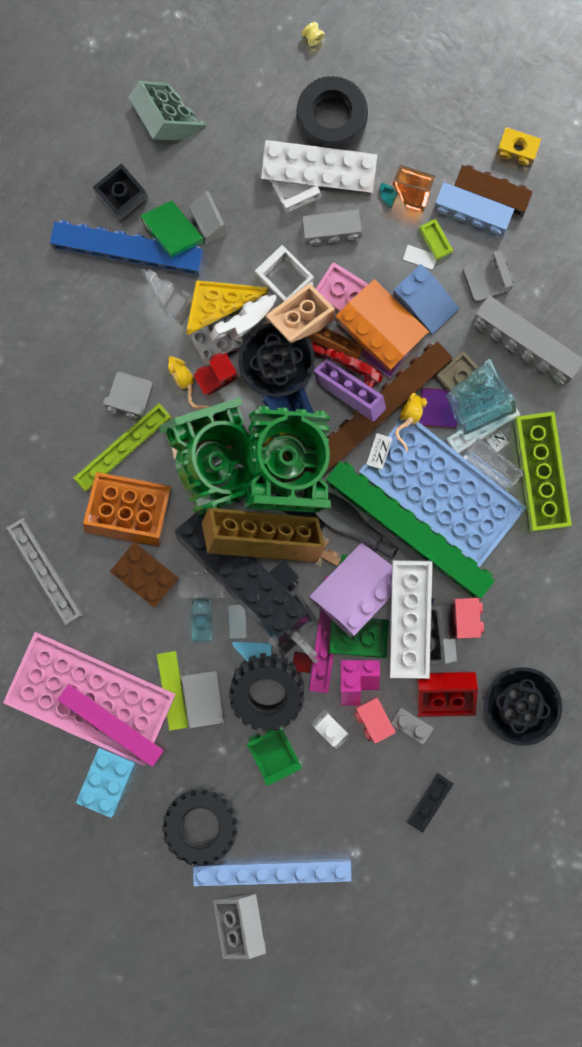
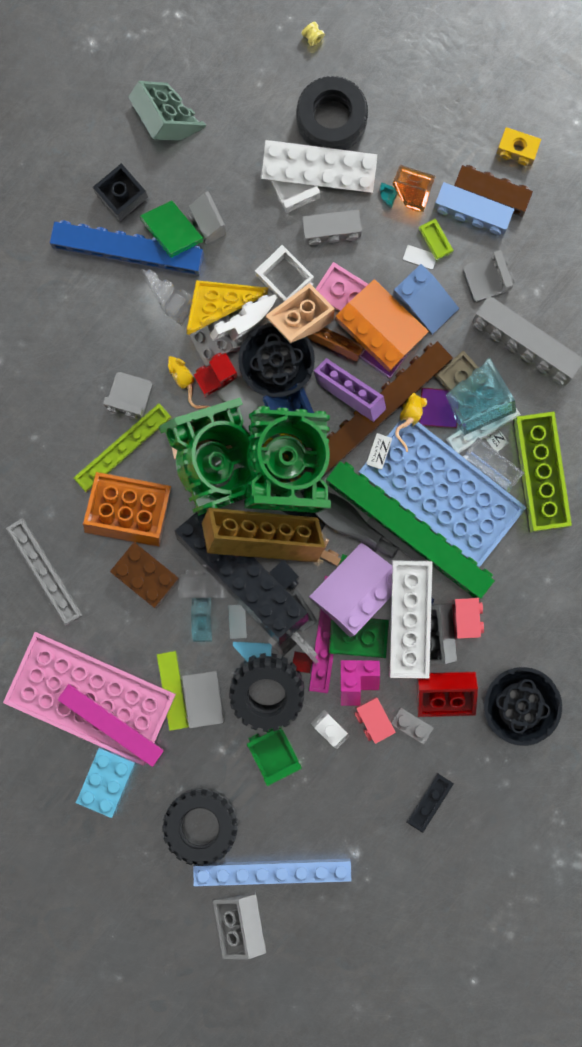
(370, 374): red animal -> none

